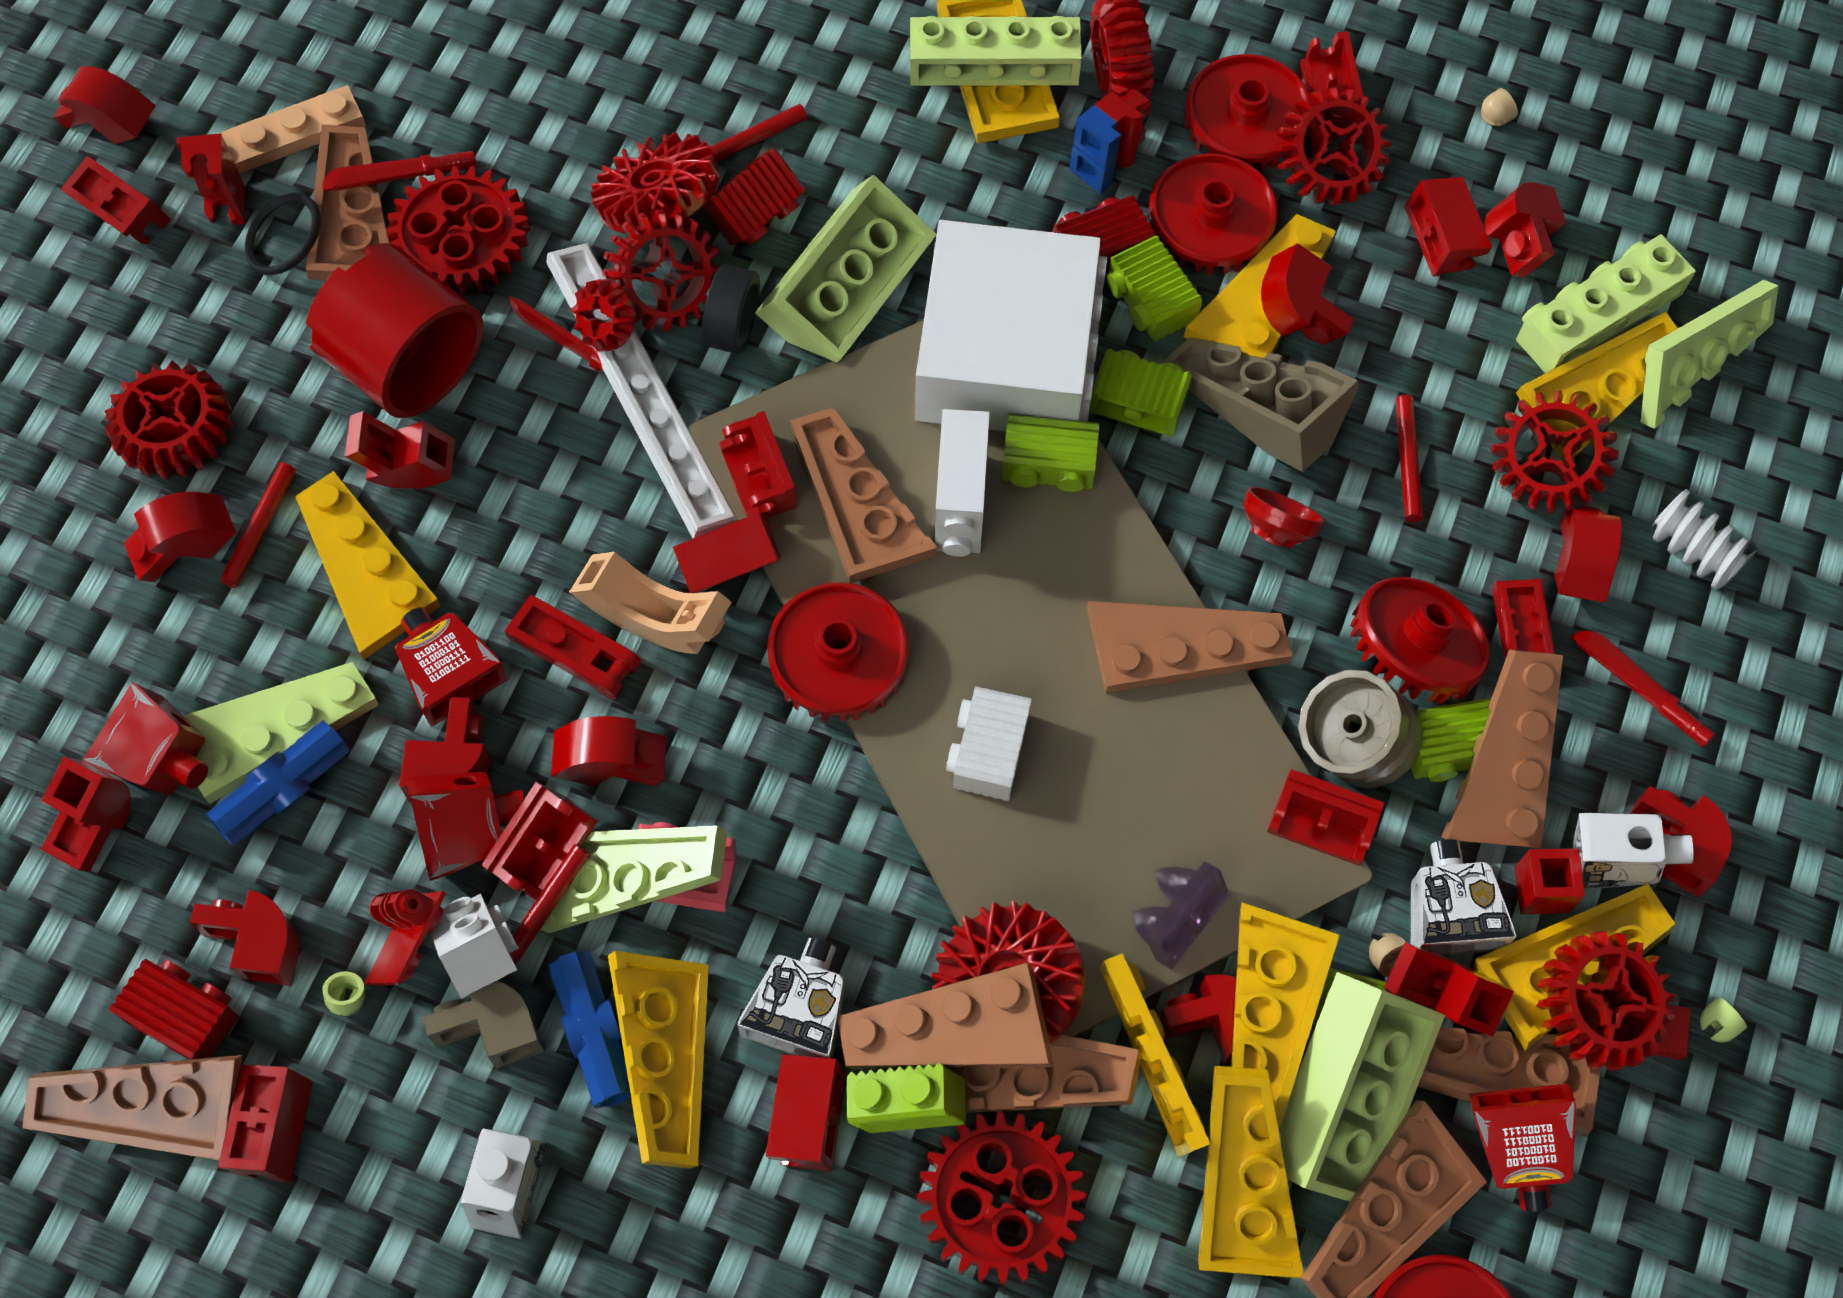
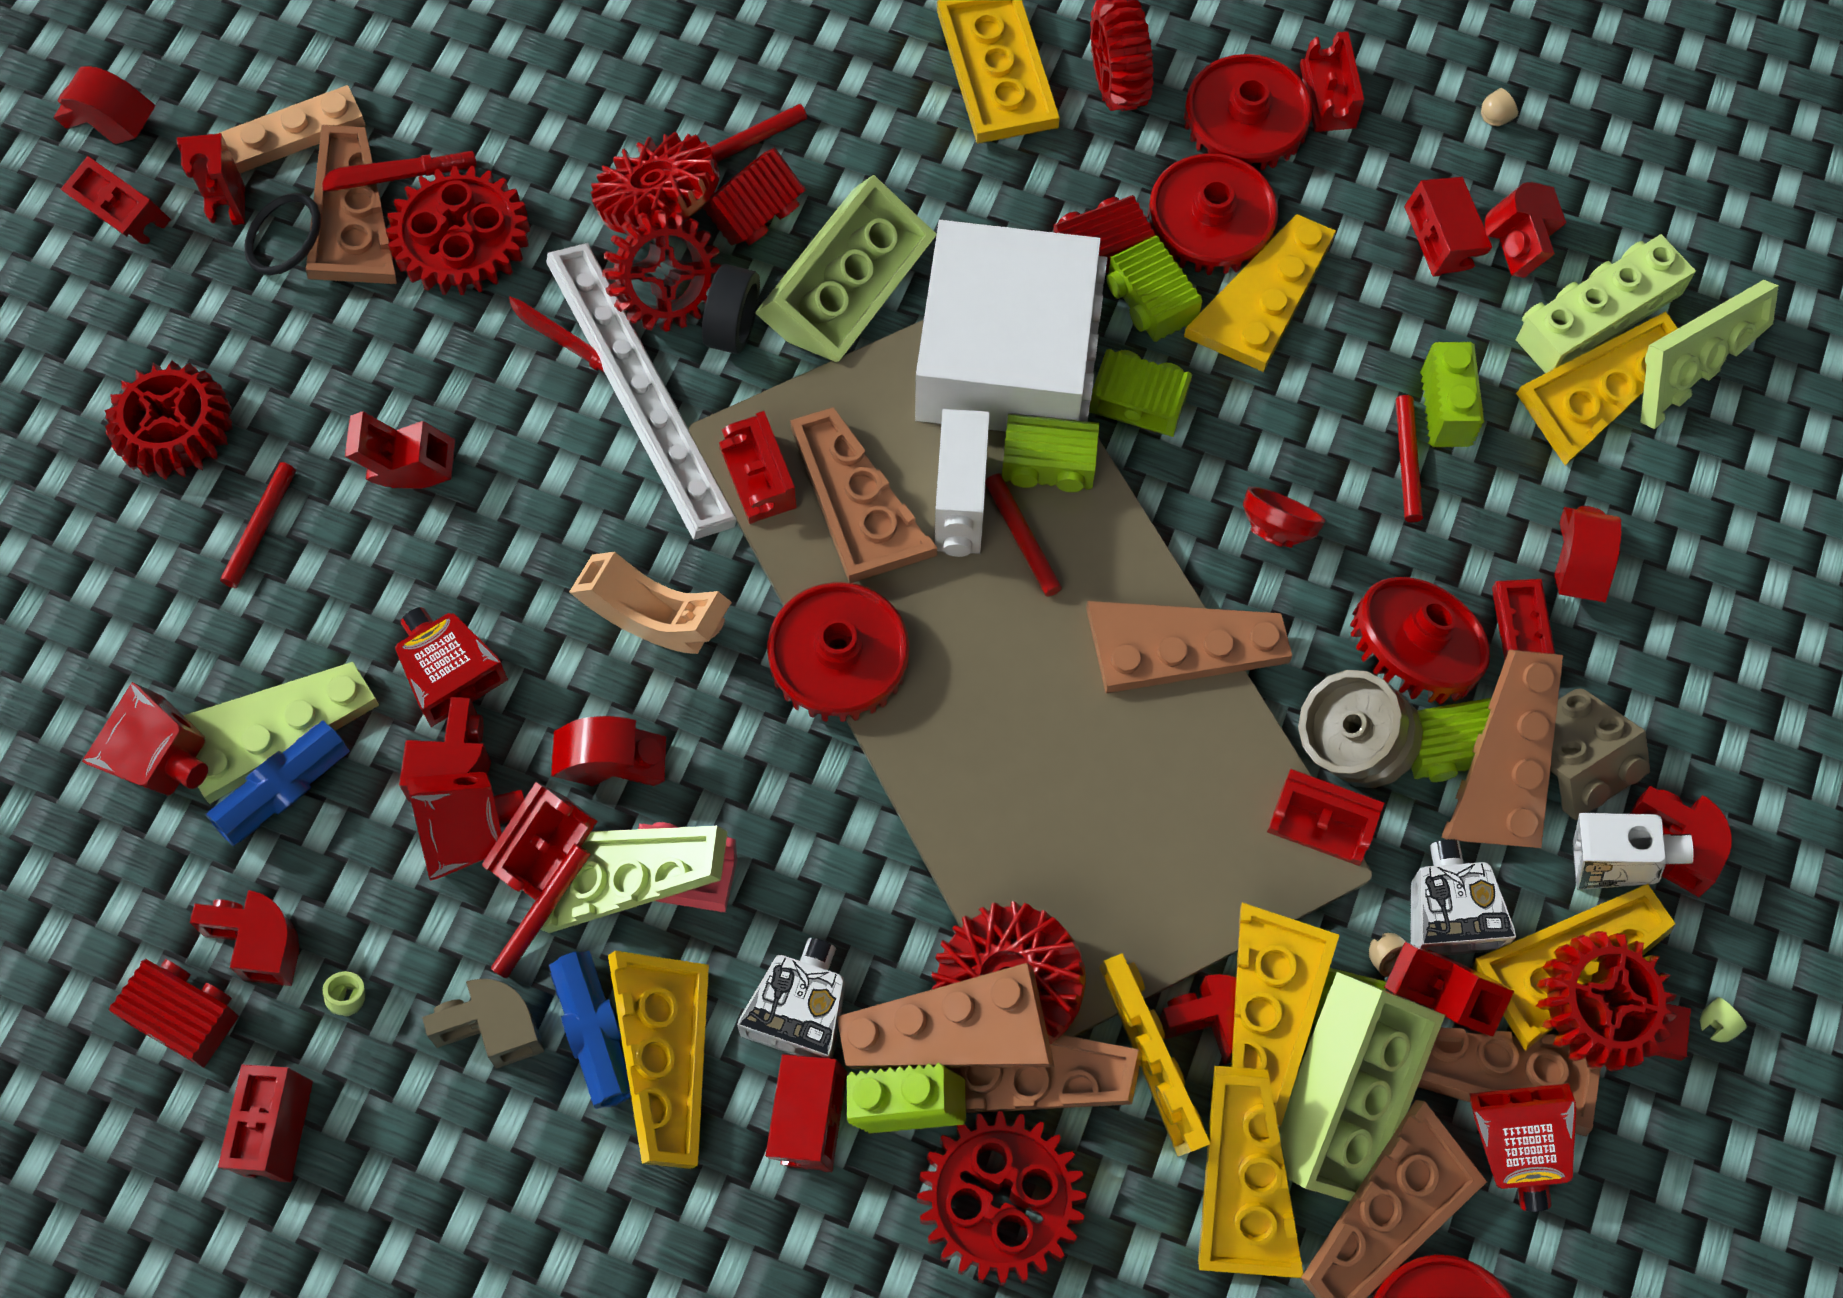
(88, 808): red brick -> none
(148, 1106): nougat wing -> none
(175, 527): red brick -> none
(362, 564): yellow wing -> none
(395, 330): red brick -> none
(410, 918): red hinge -> none
(474, 944): white brick -> none
(502, 1182): white torso -> none
(572, 646): red plate -> none
(613, 302): red gear -> none
(727, 552): red hinge -> none
(990, 743): white brick -> none
(994, 50): yellowish green brick -> none
(1023, 535): none -> red bar
(1108, 137): hips -> none
(1194, 902): clear purple tile -> none
(1274, 403): dark tan wedge -> none
(1294, 298): red brick -> none
(1345, 158): red gear -> none
(1452, 394): none -> lime brick
(1549, 881): red brick -> none
(1569, 440): red gear -> none
(1595, 752): none -> dark tan bracket
(1639, 681): red piece -> none
(1701, 540): white piece -> none

